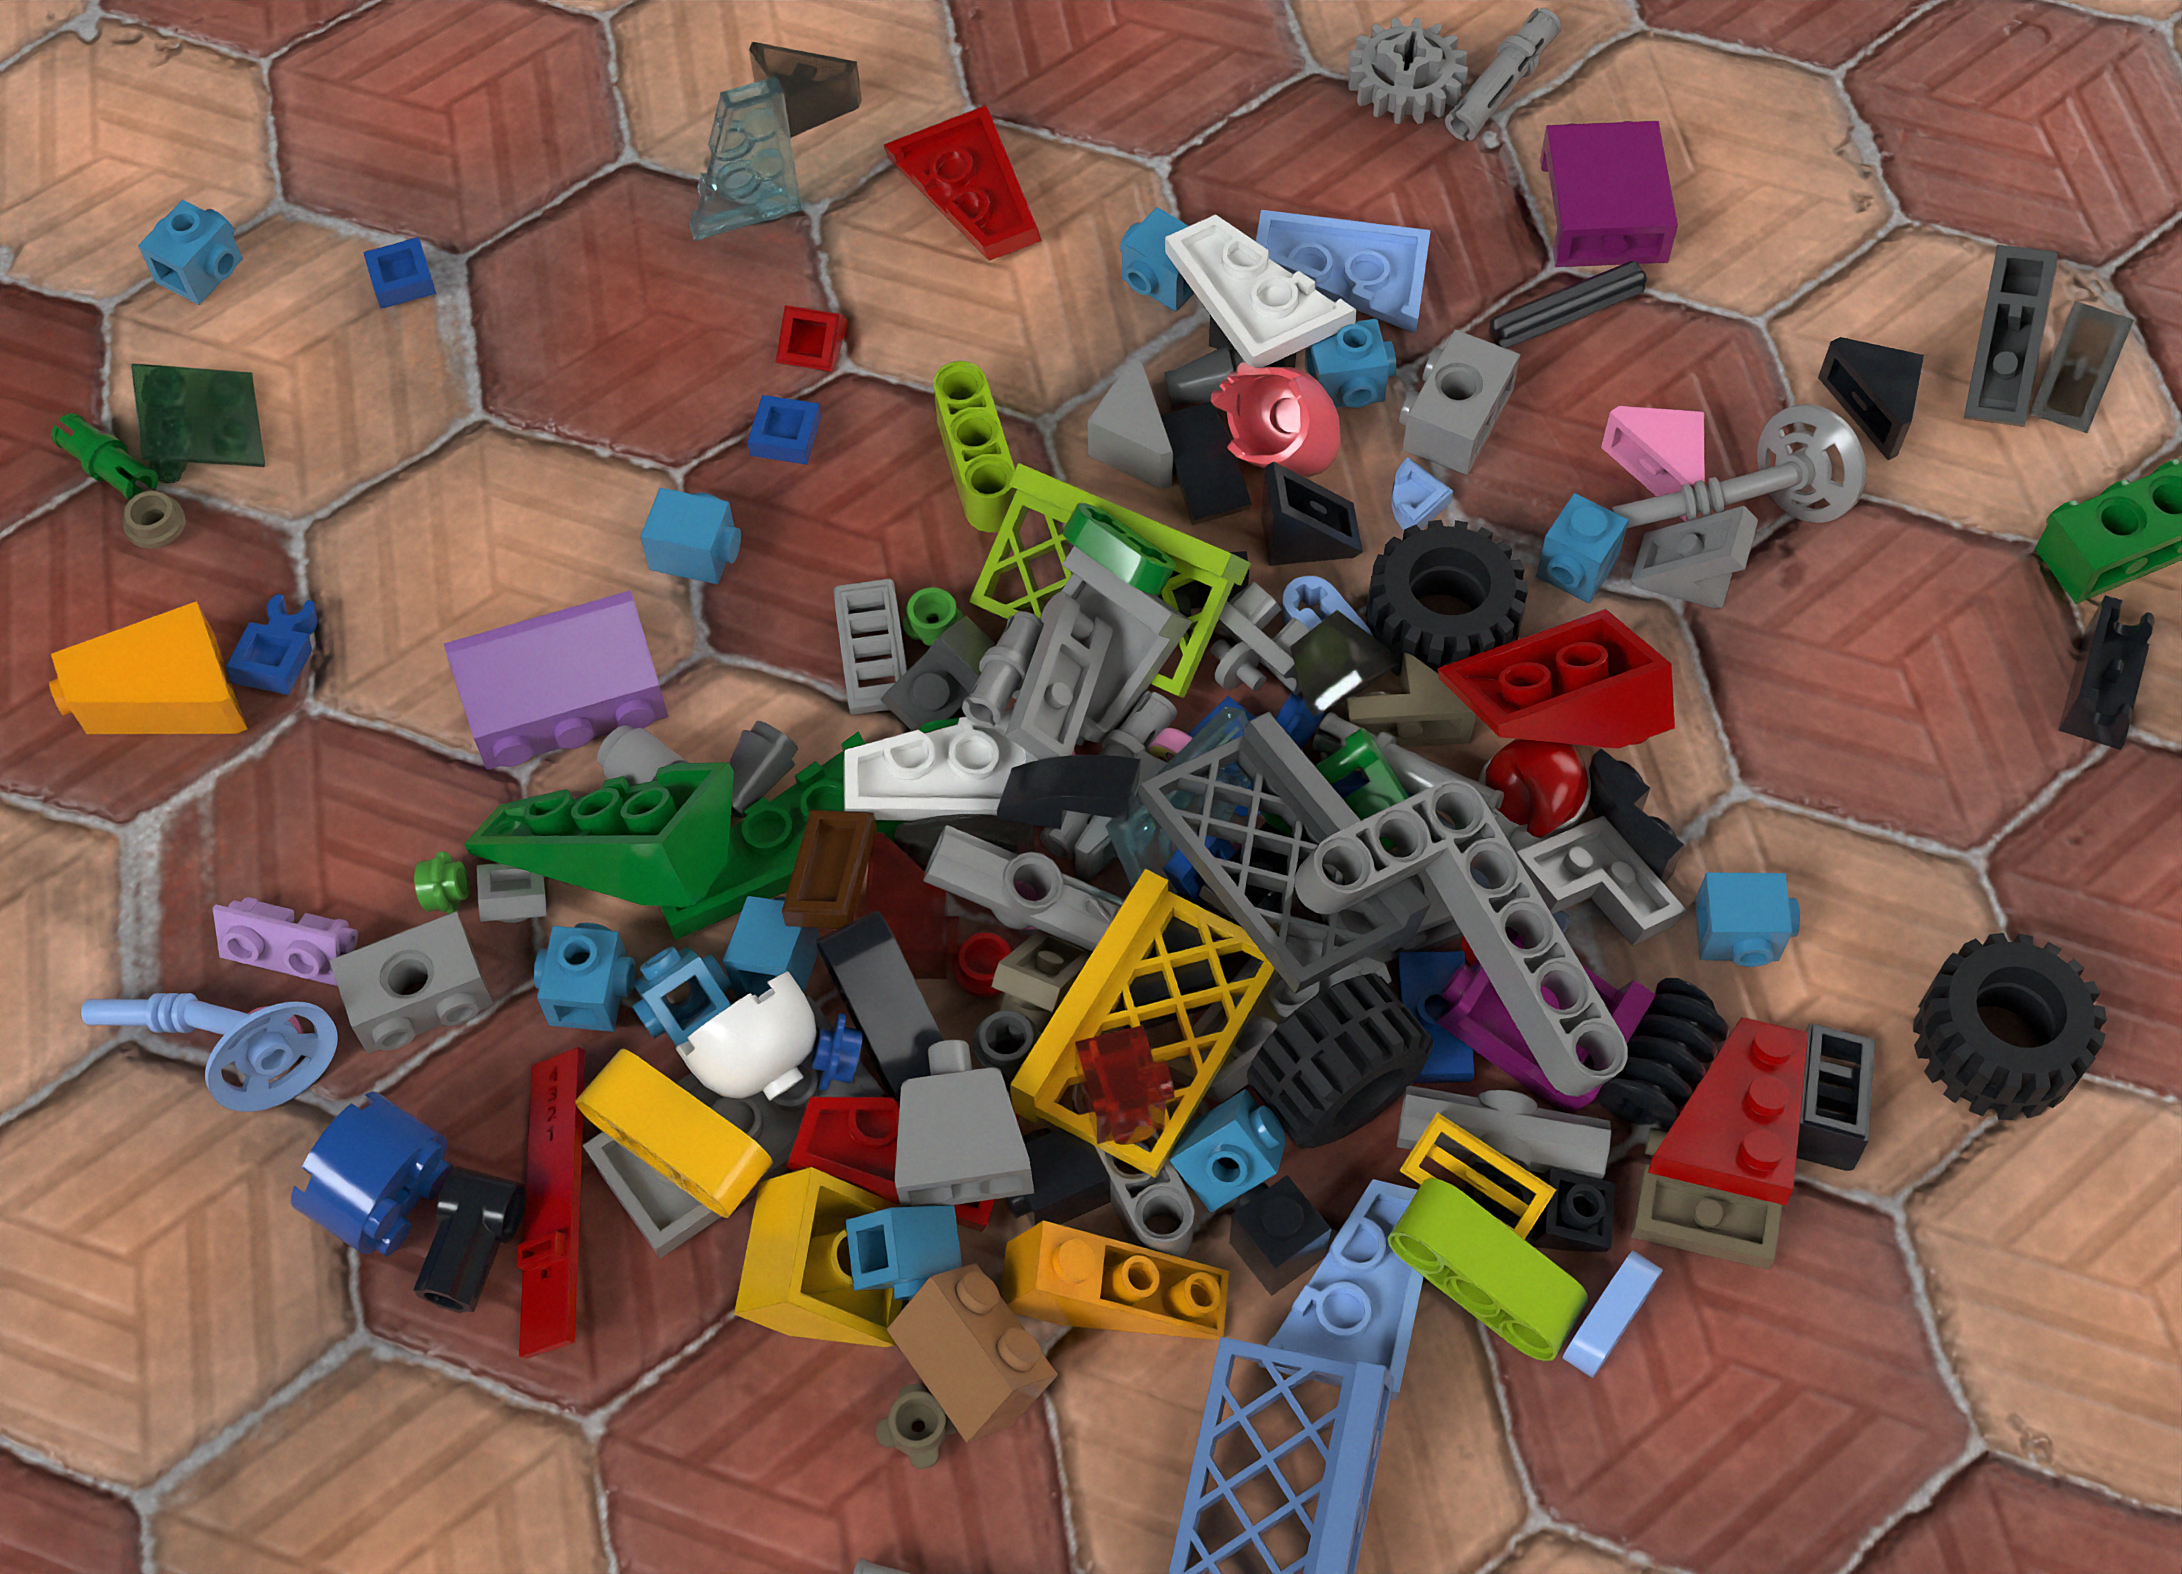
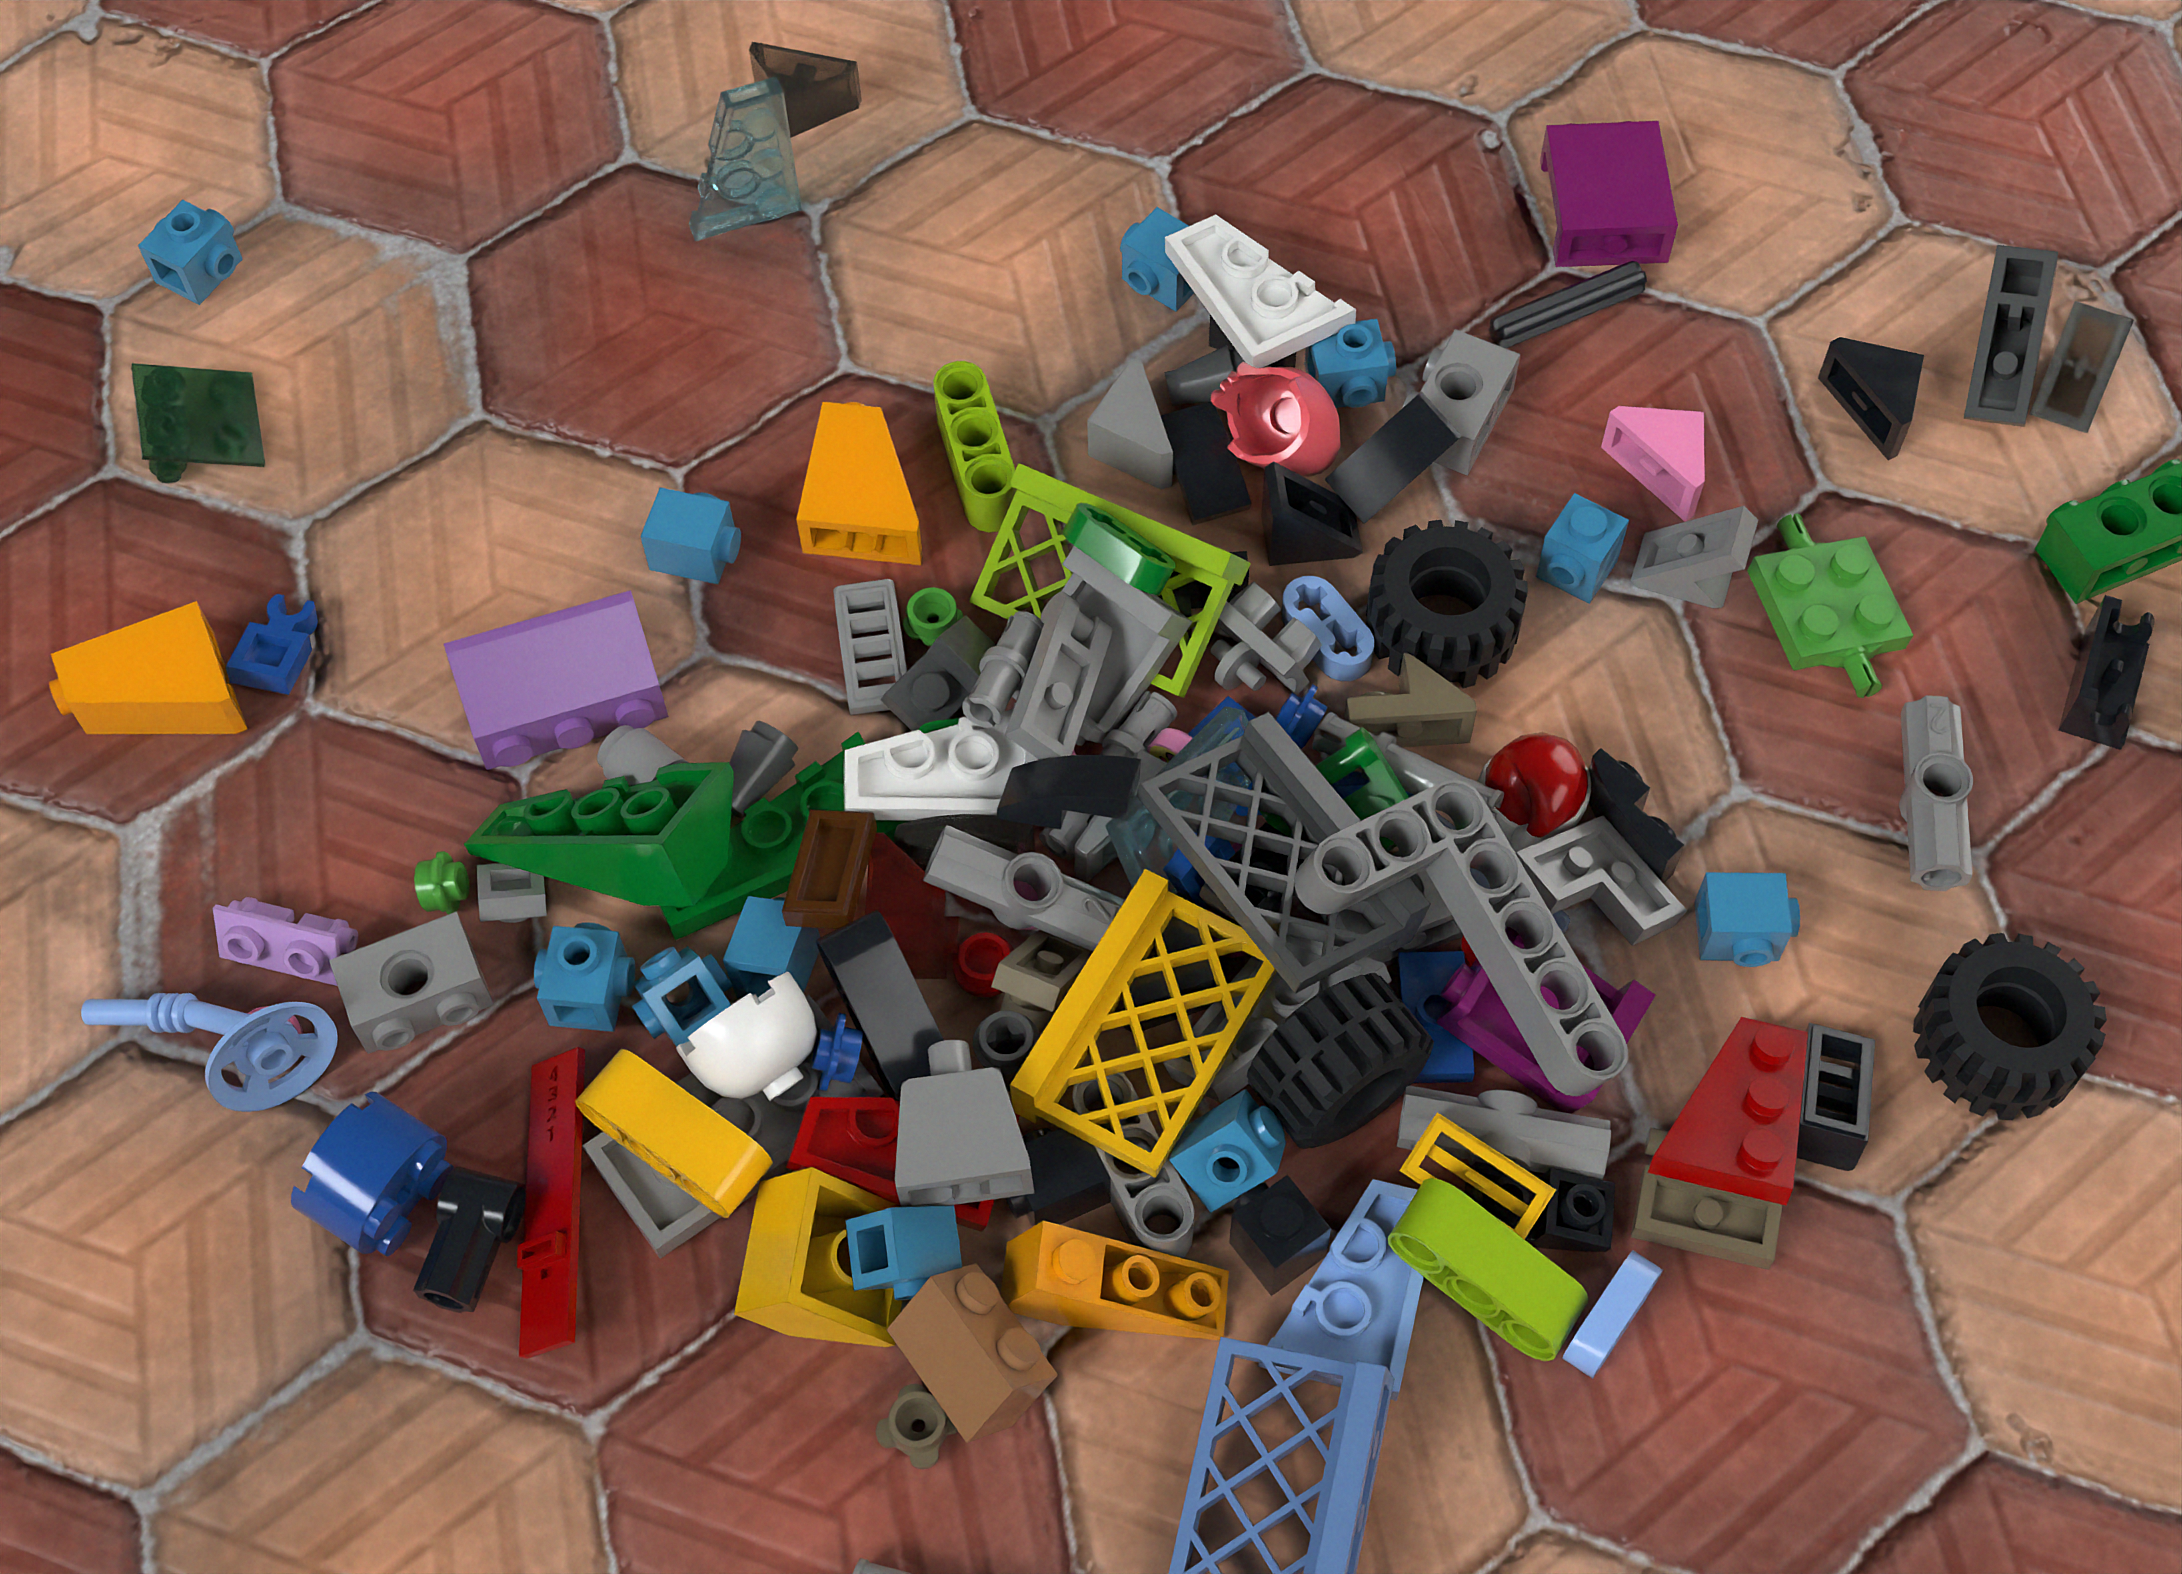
(103, 456): green pin -> none
(147, 509): dark tan plate -> none
(399, 273): blue plate -> none
(784, 429): blue plate -> none
(810, 338): red slope -> none
(856, 490): none -> light orange slope
(969, 181): red wing -> none
(1123, 1085): clear red brick -> none
(1338, 662): clear smoke slope -> none
(1362, 263): light blue wing -> none
(1393, 457): none -> black slope
(1417, 496): light blue tile -> none
(1433, 75): light grey gear -> none
(1515, 59): light grey pin -> none
(1570, 685): red slope -> none
(1665, 1055): black piece -> none
(1791, 473): light grey dish -> none
(1829, 604): none -> bright green plate
(1935, 823): none -> light grey piece

